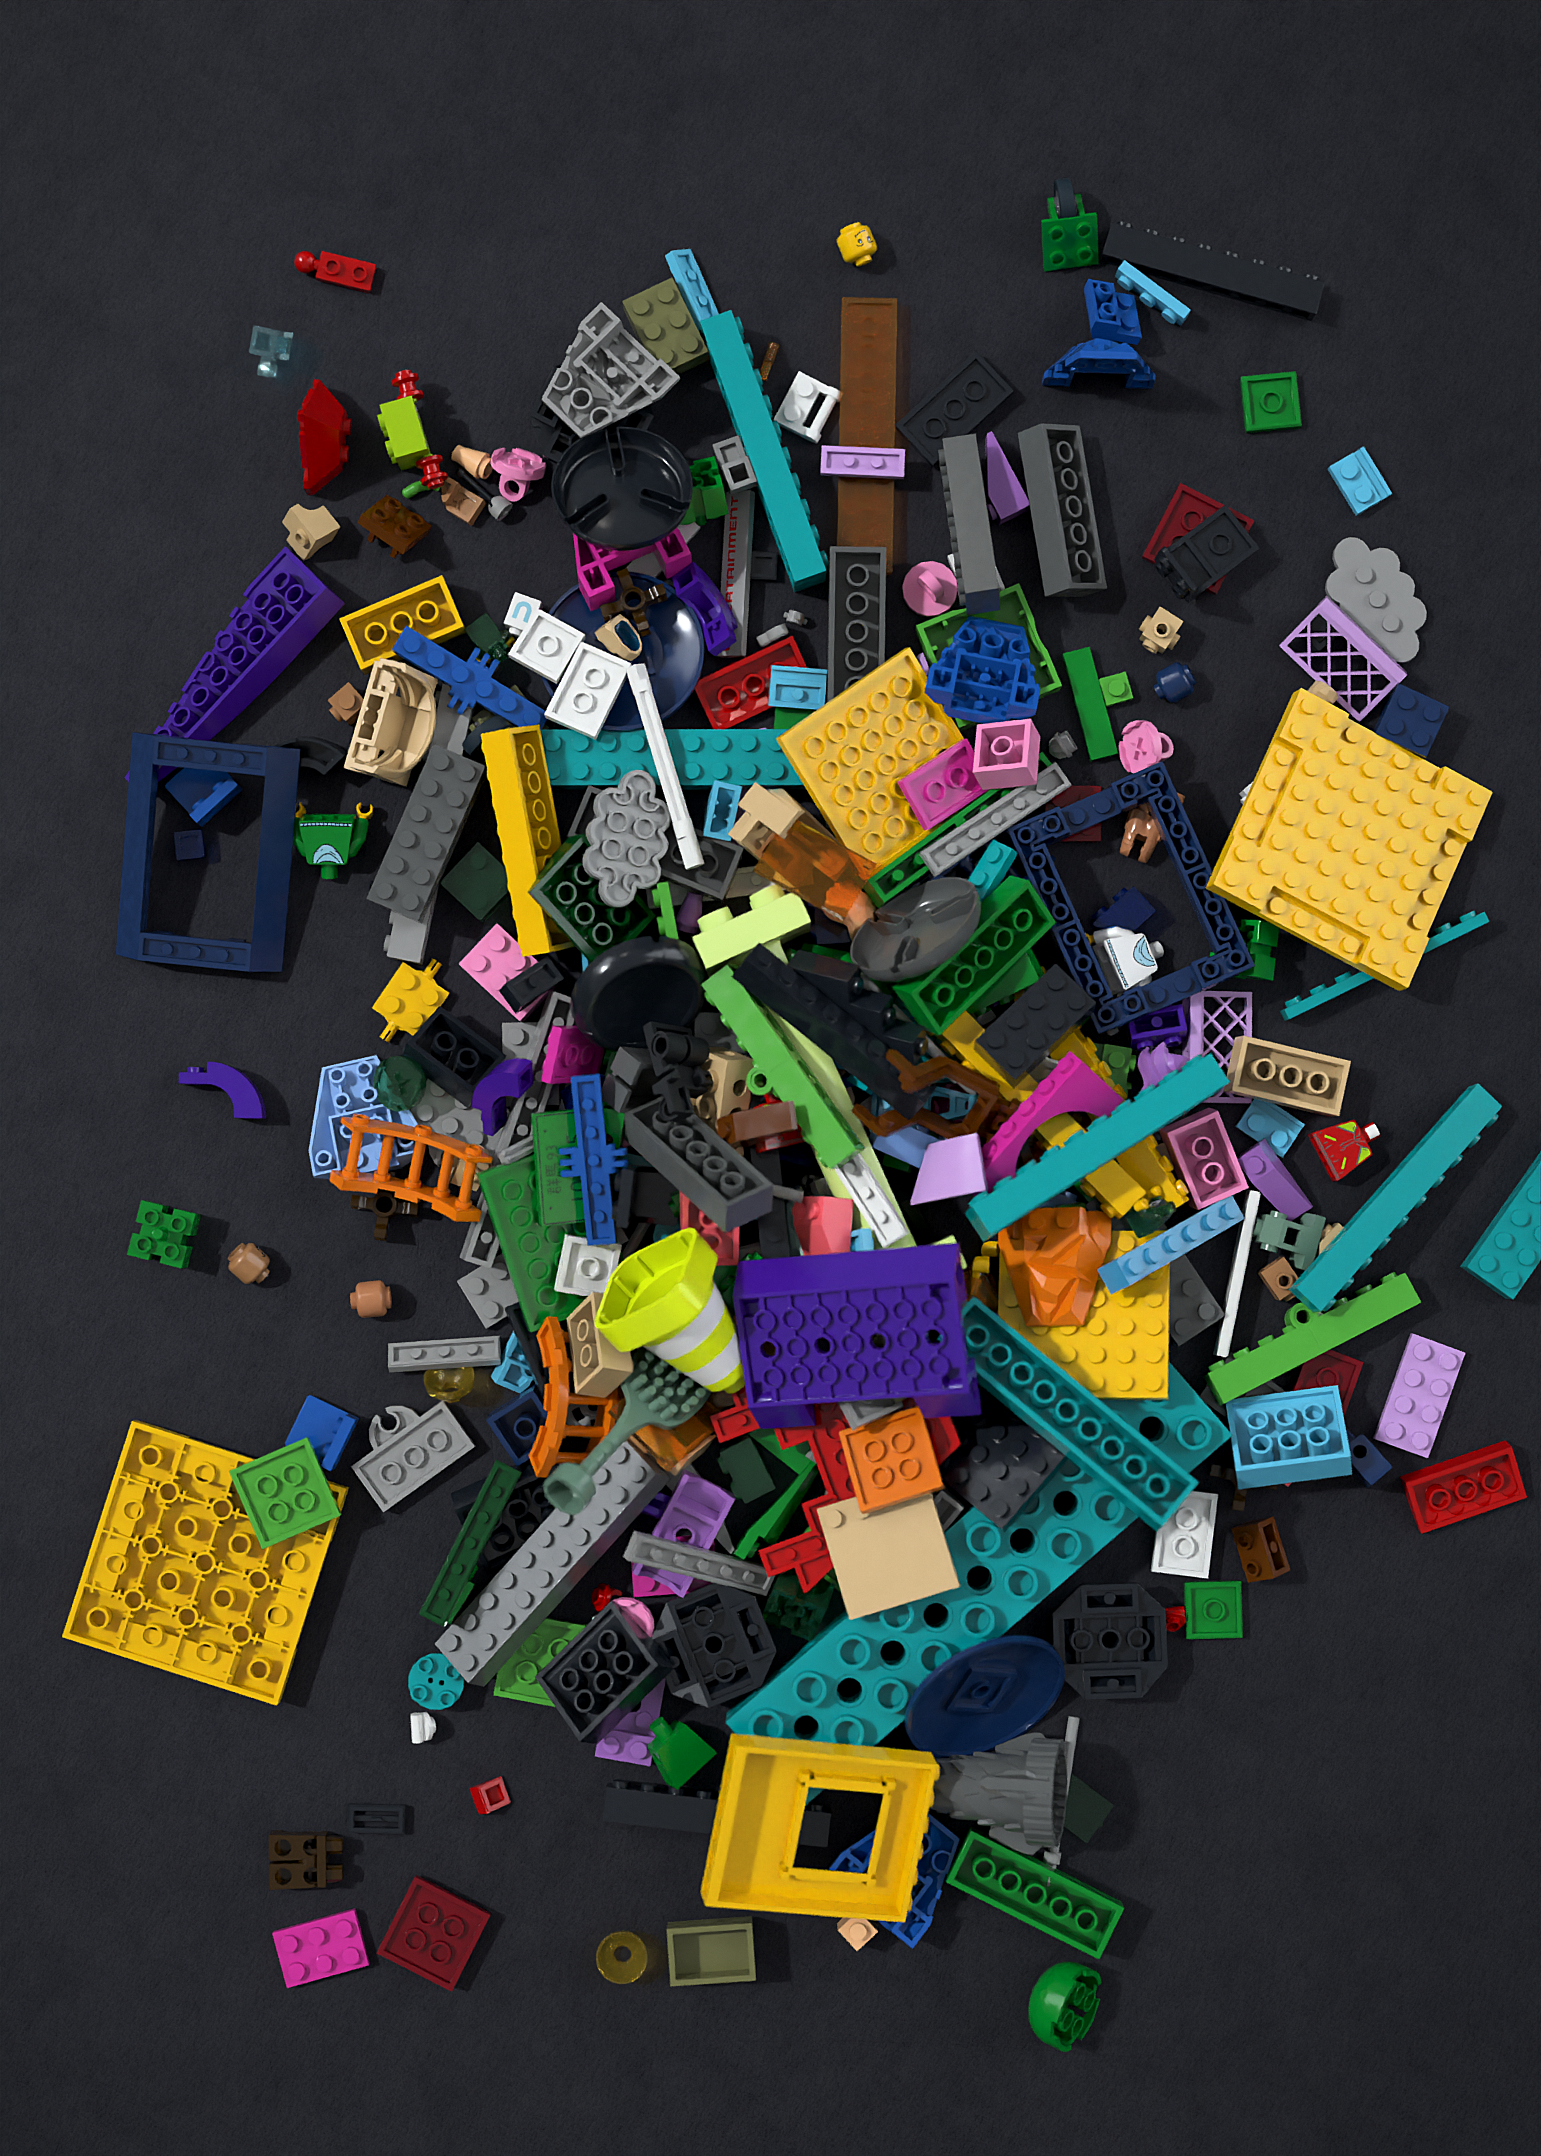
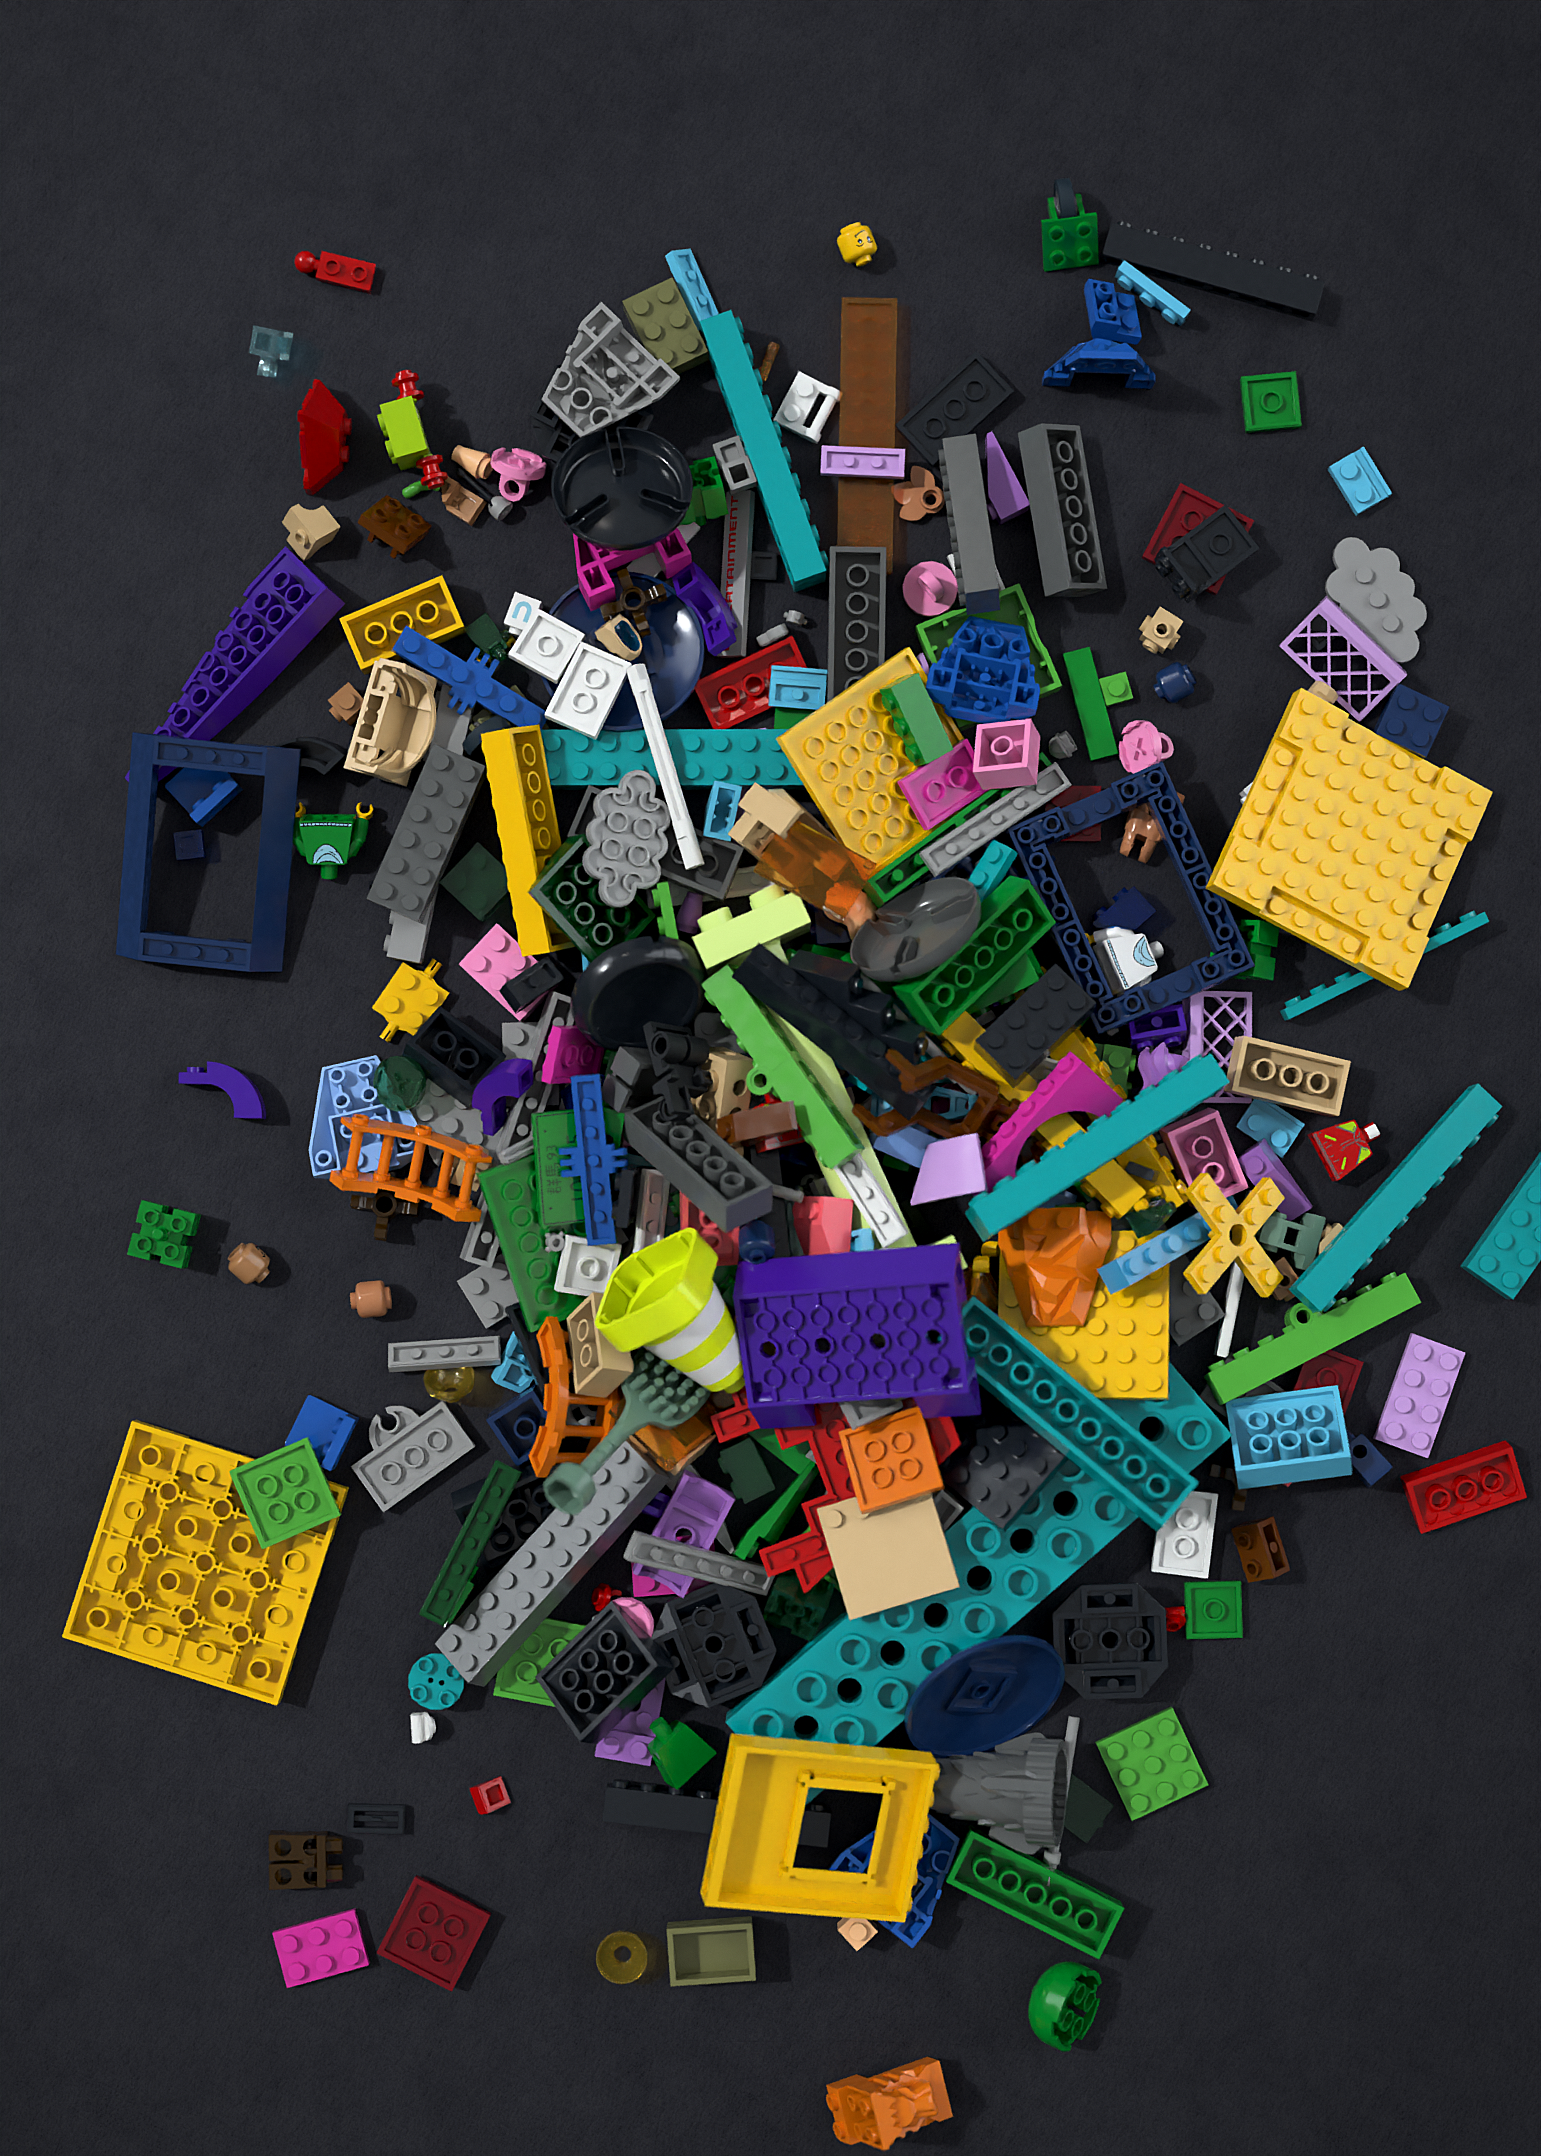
(554, 1241): none -> light grey piece
(651, 1209): none -> white tile
(756, 1242): none -> dark blue head
(889, 2103): none -> orange brick
(914, 493): none -> nougat plate
(915, 719): none -> green brick
(1142, 1171): none -> black tile
(1151, 1763): none -> bright green plate
(1244, 1224): none -> yellow piece

